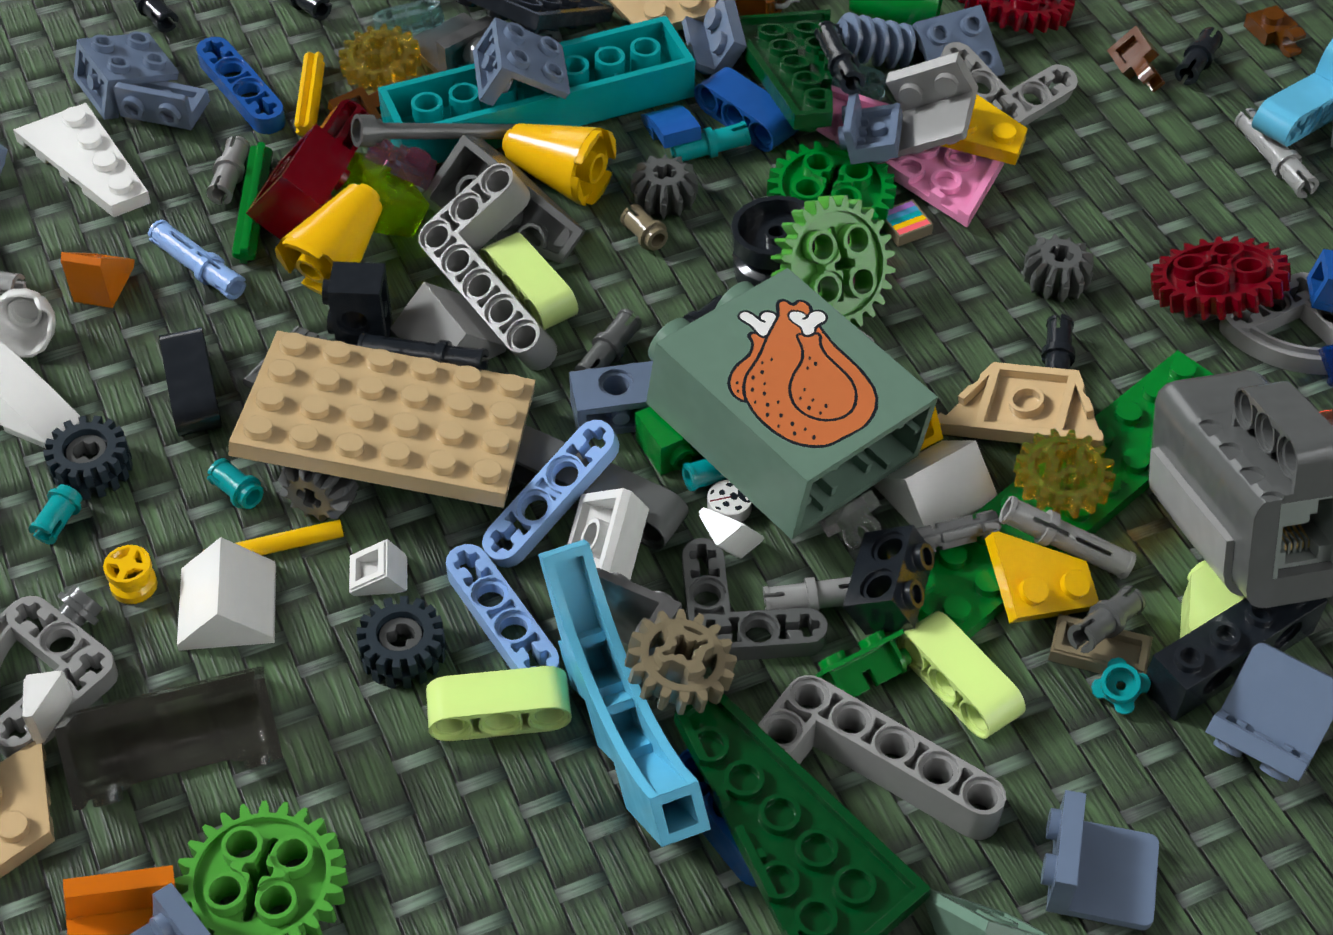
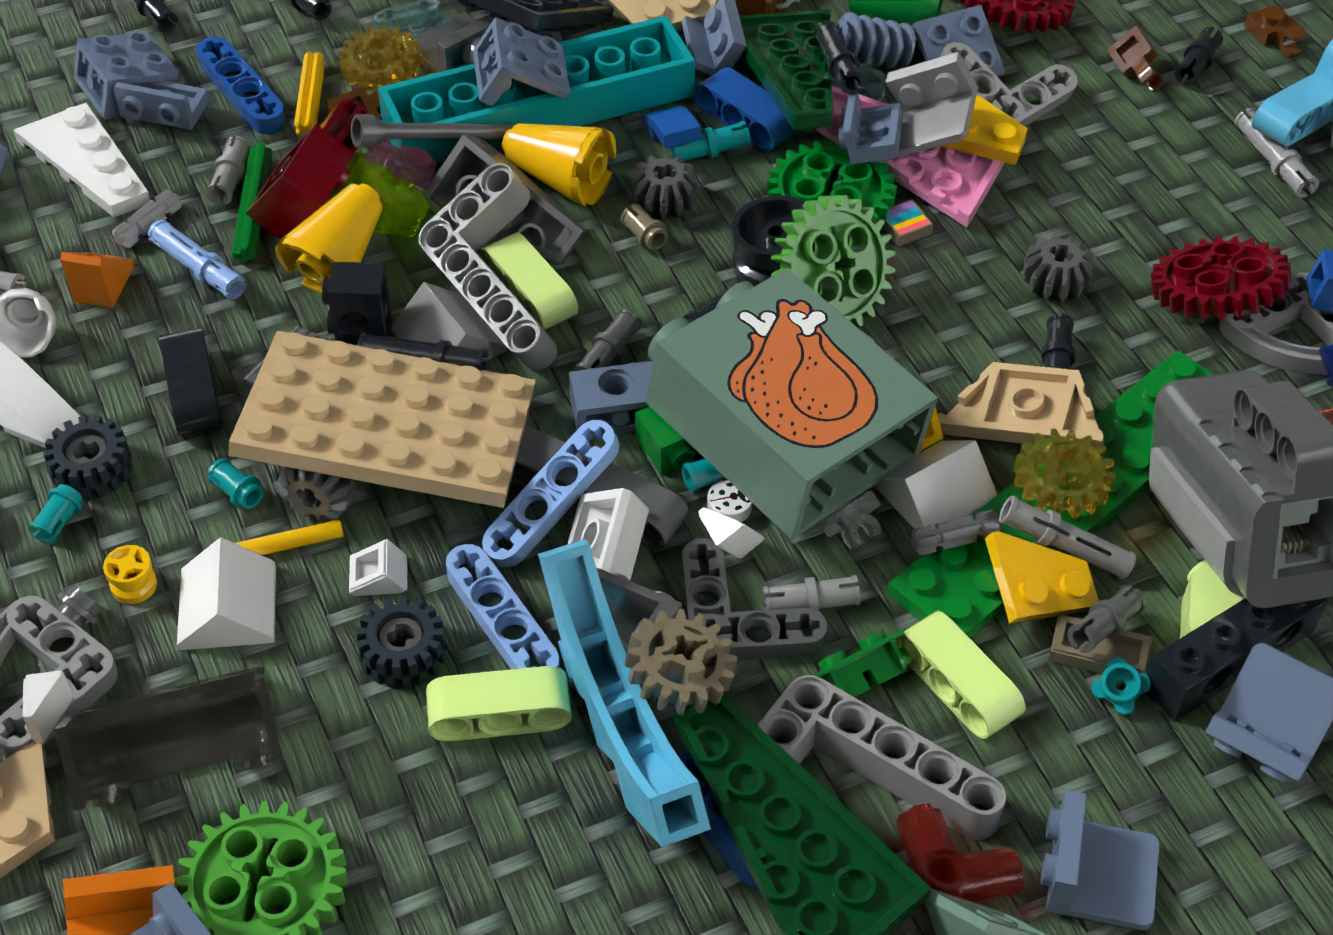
(139, 223): none -> light grey axle
(889, 580): black brick -> none
(967, 875): none -> clear red piece

